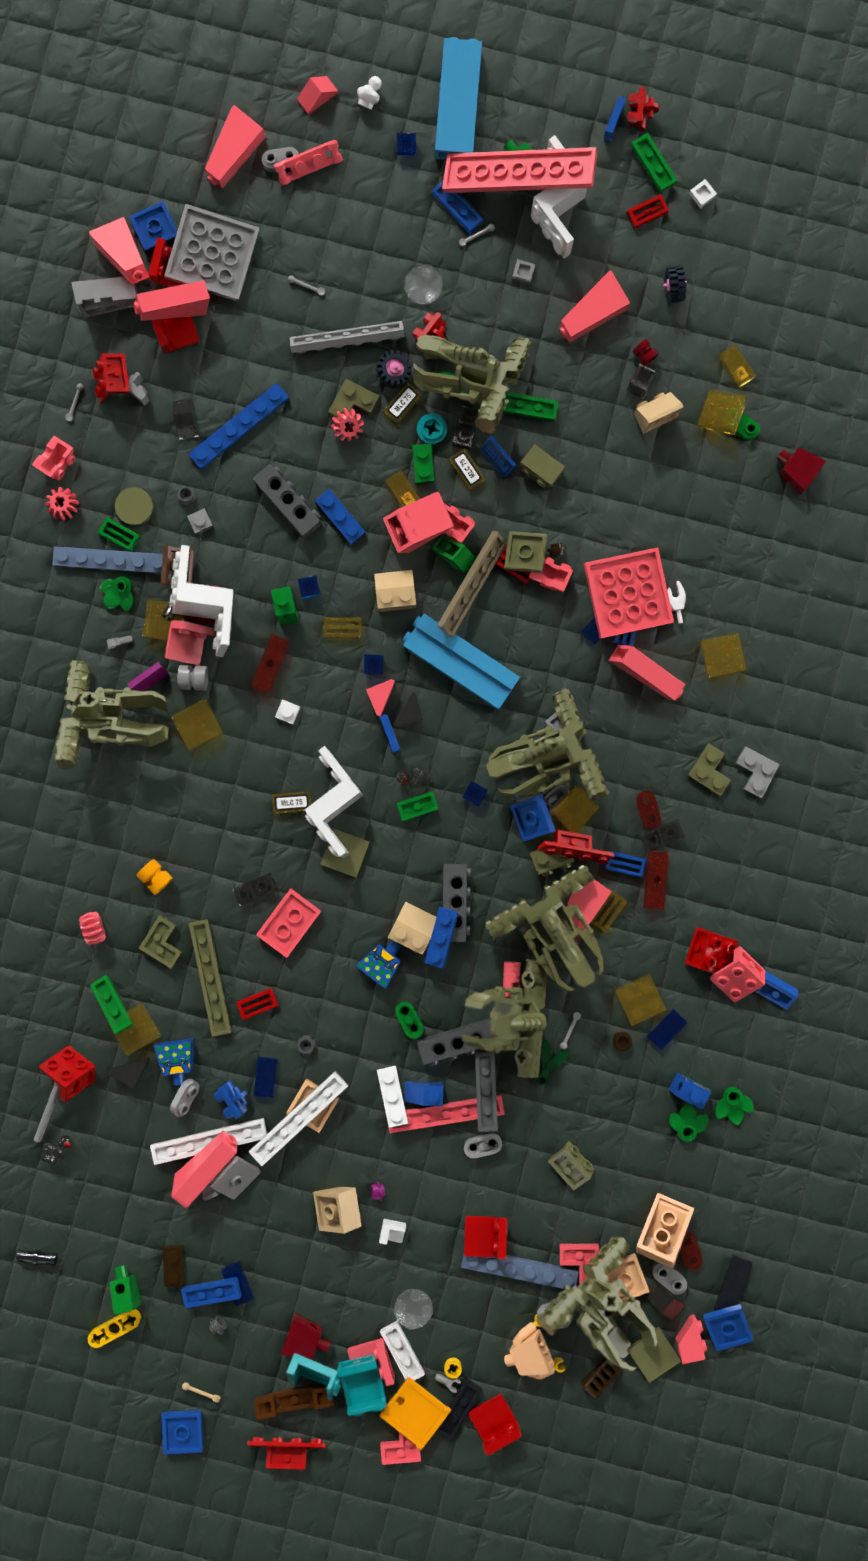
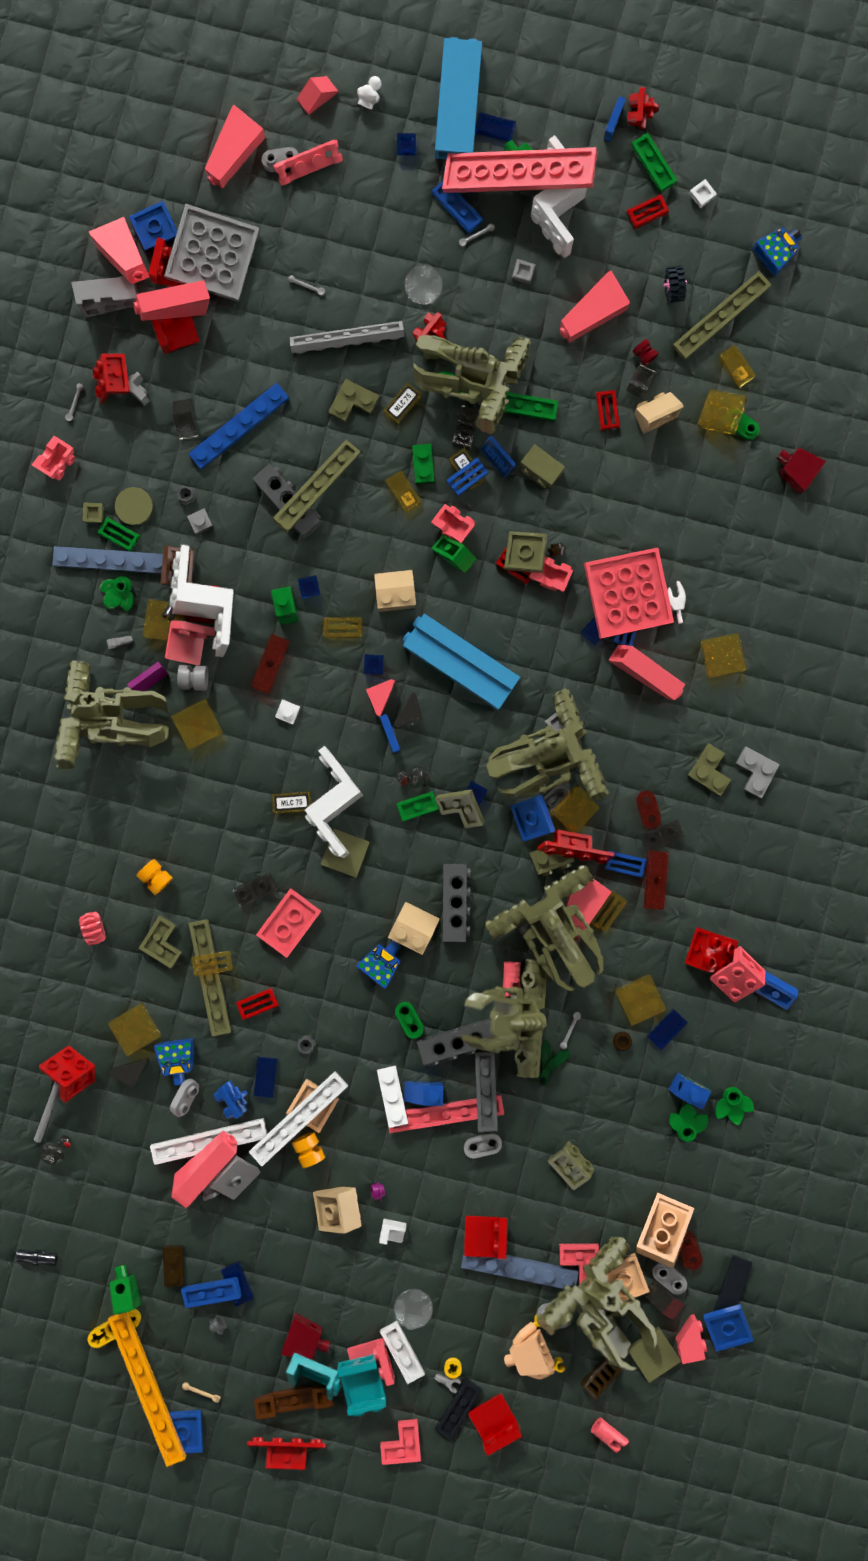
(55, 506): coral gear -> none
(93, 513): none -> olive plate
(111, 1004): green plate -> none
(147, 1388): none -> light orange plate
(211, 971): none -> clear yellow tile
(307, 1148): none -> light orange wheel
(316, 486): none -> olive plate
(340, 516): blue plate -> none
(354, 421): coral gear -> none
(393, 369): black wheel -> none
(418, 523): coral slope -> none
(418, 1415): light orange container -> none
(427, 421): teal gear -> none
(441, 937): blue plate -> none
(464, 803): none -> olive plate
(472, 584): dark tan plate -> none
(479, 467): none -> blue tile
(495, 127): none -> clear blue tile
(608, 1435): none -> coral hinge
(609, 426): none -> red tile
(721, 315): none -> olive plate
(777, 249): none -> blue torso

